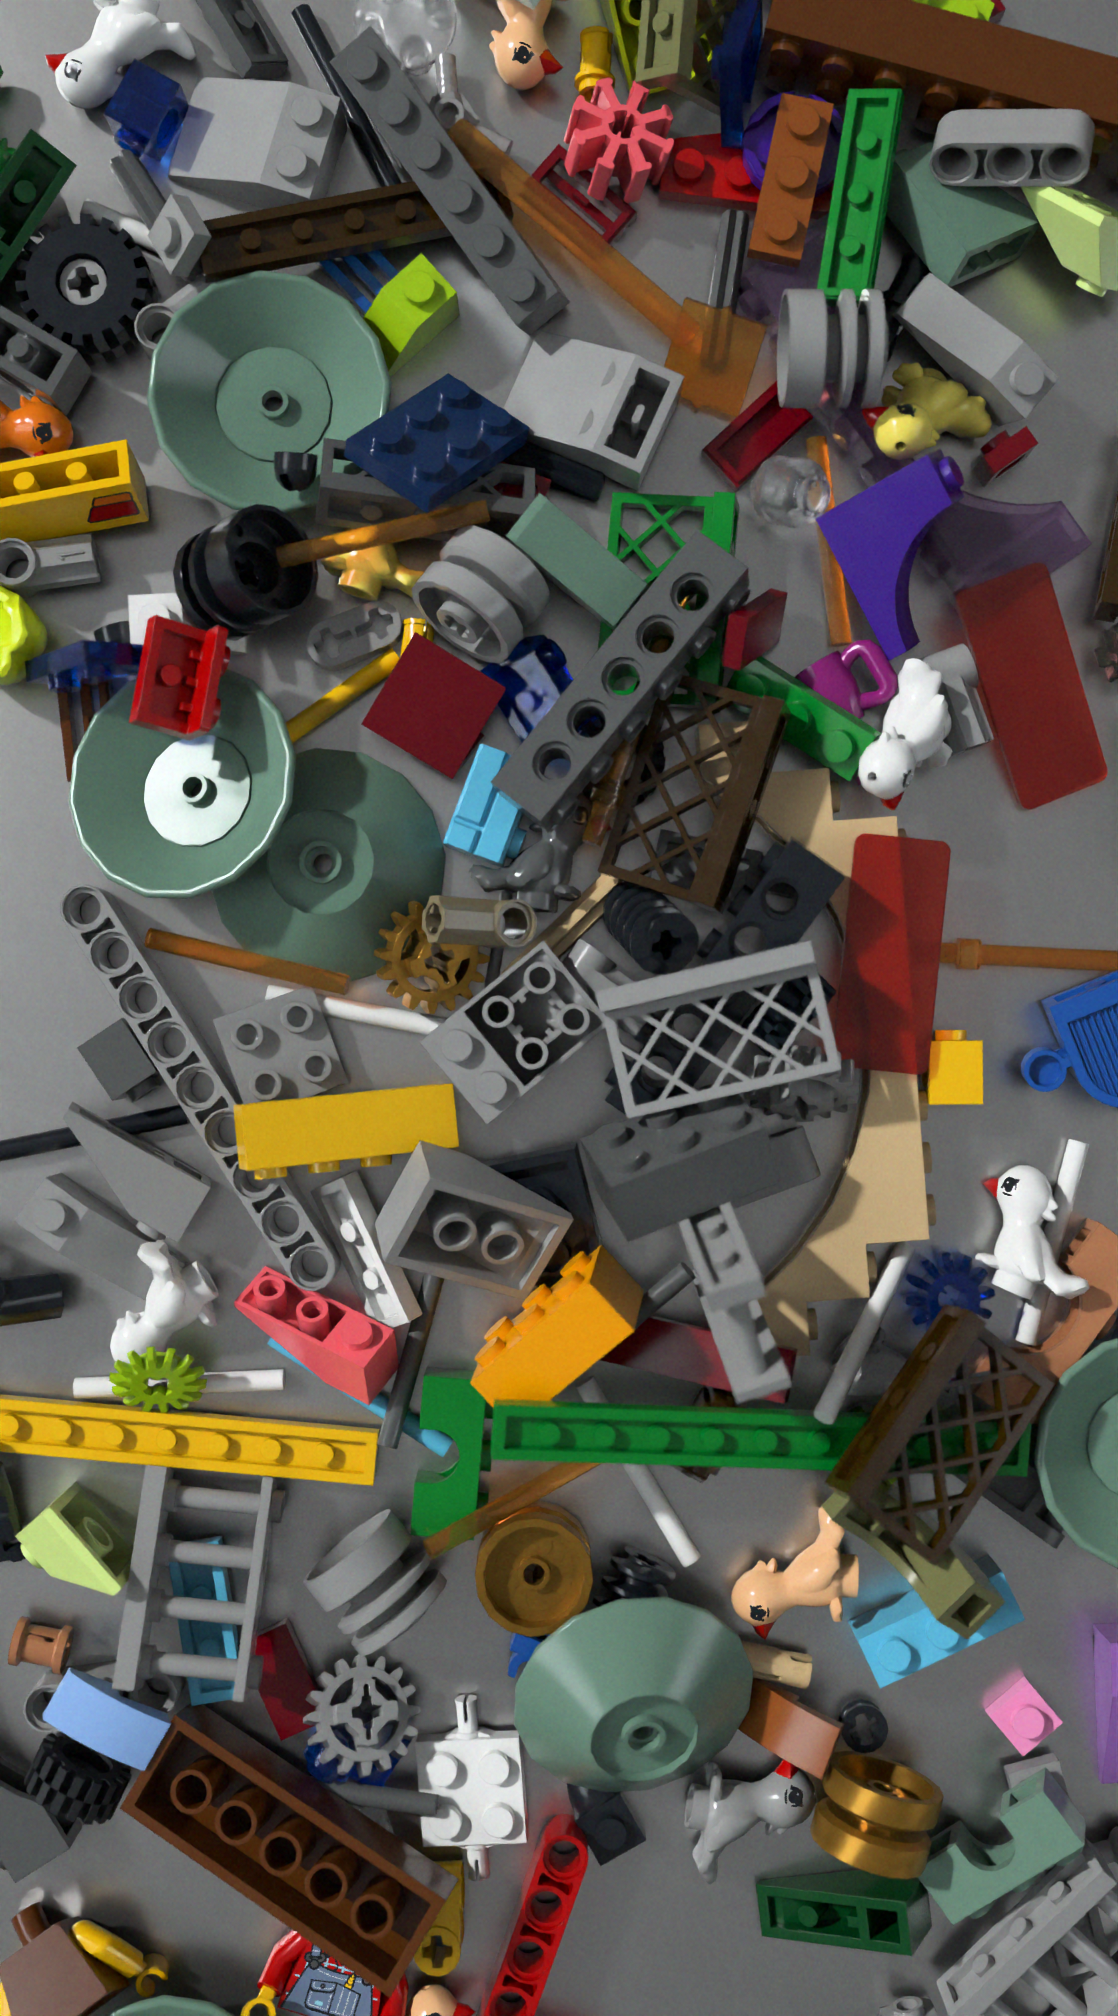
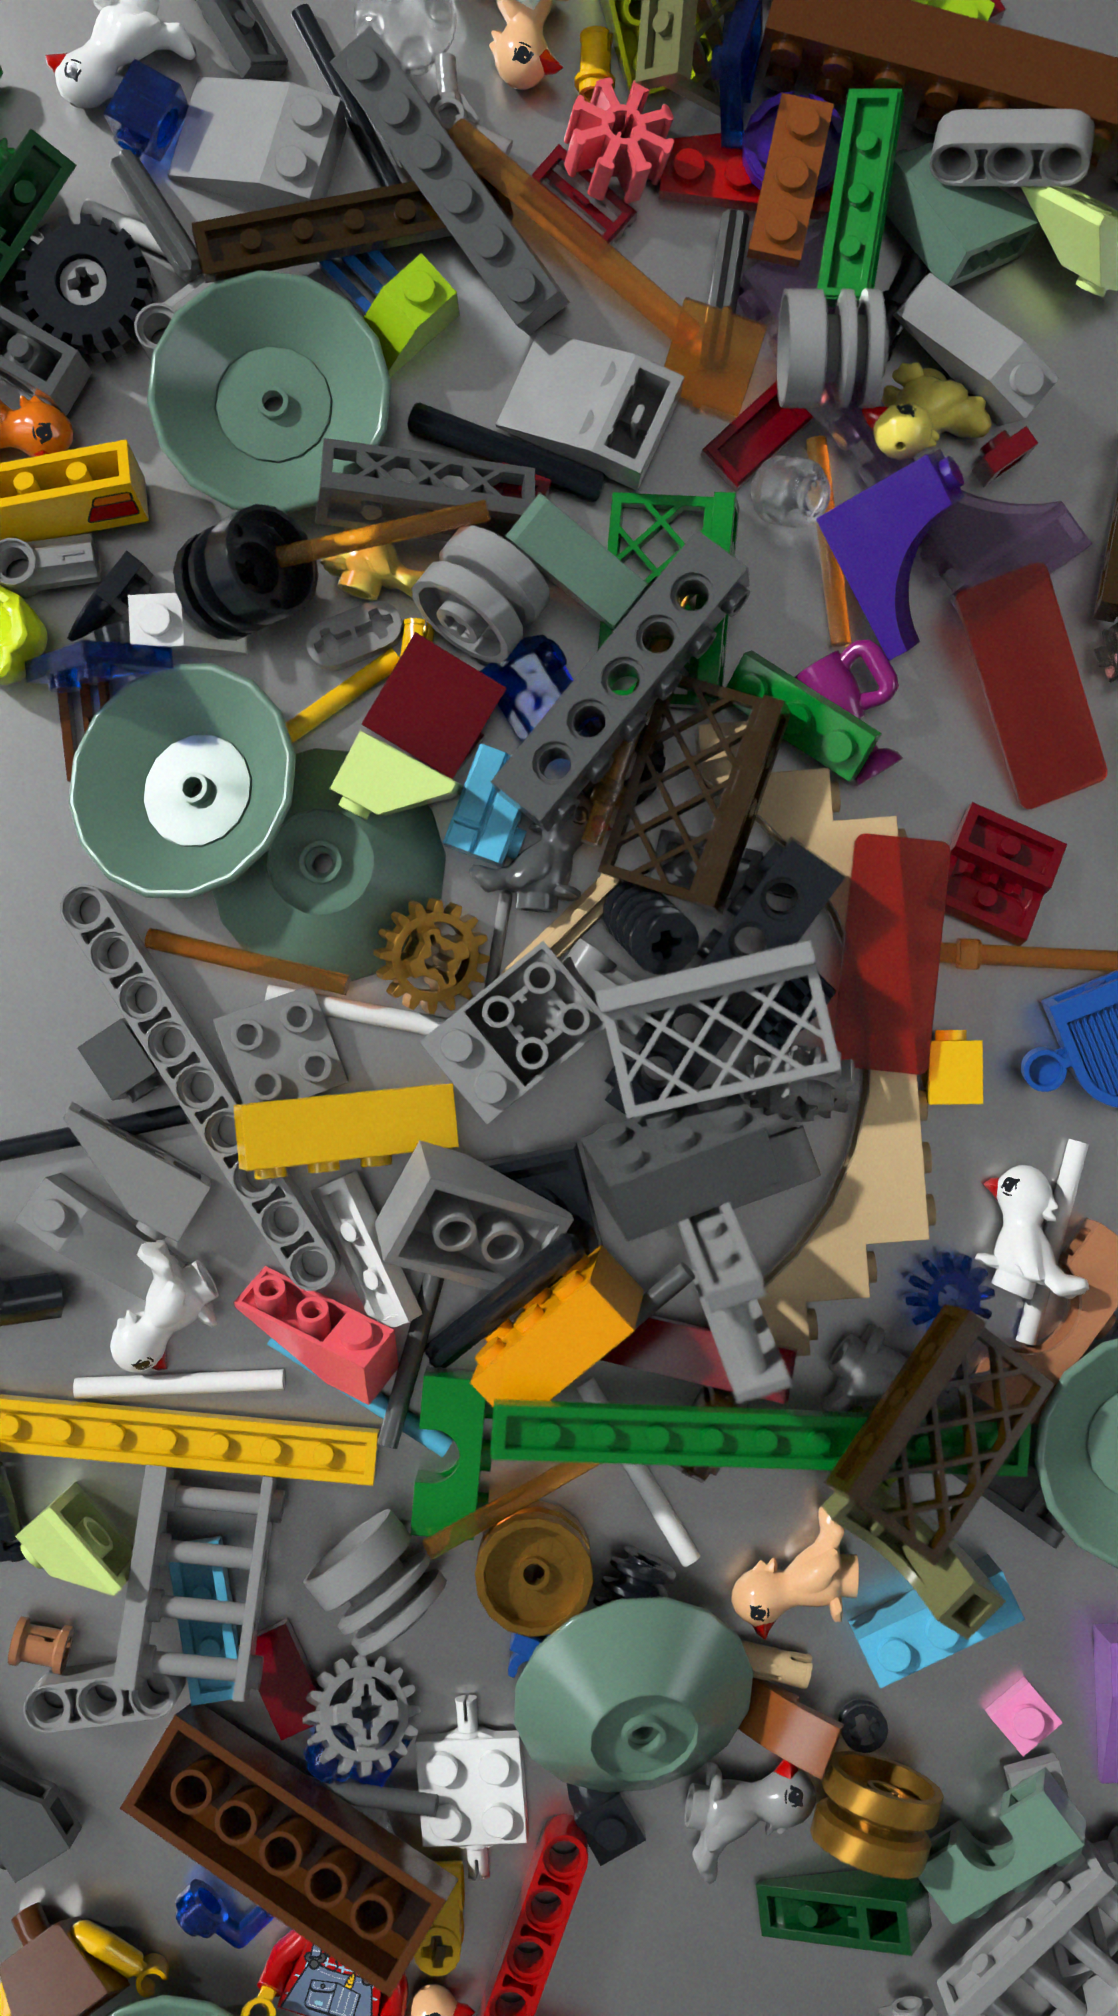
(76, 1780): black tyre -> none
(104, 1720): light blue slope -> none
(111, 596): none -> black plate
(134, 1378): lime gear -> none
(179, 235): light grey plate -> none
(179, 678): red bracket -> none
(205, 1914): none -> clear blue plate
(295, 470): black hinge -> none
(388, 780): none -> yellowish green slope
(436, 442): dark blue plate -> none
(478, 922): dark tan piece -> none
(505, 1300): none -> black axle
(754, 629): dark red tile -> none
(864, 1333): white bar -> none
(910, 734): white animal -> none
(959, 685): light grey piece -> none
(1000, 873): none -> dark red slope

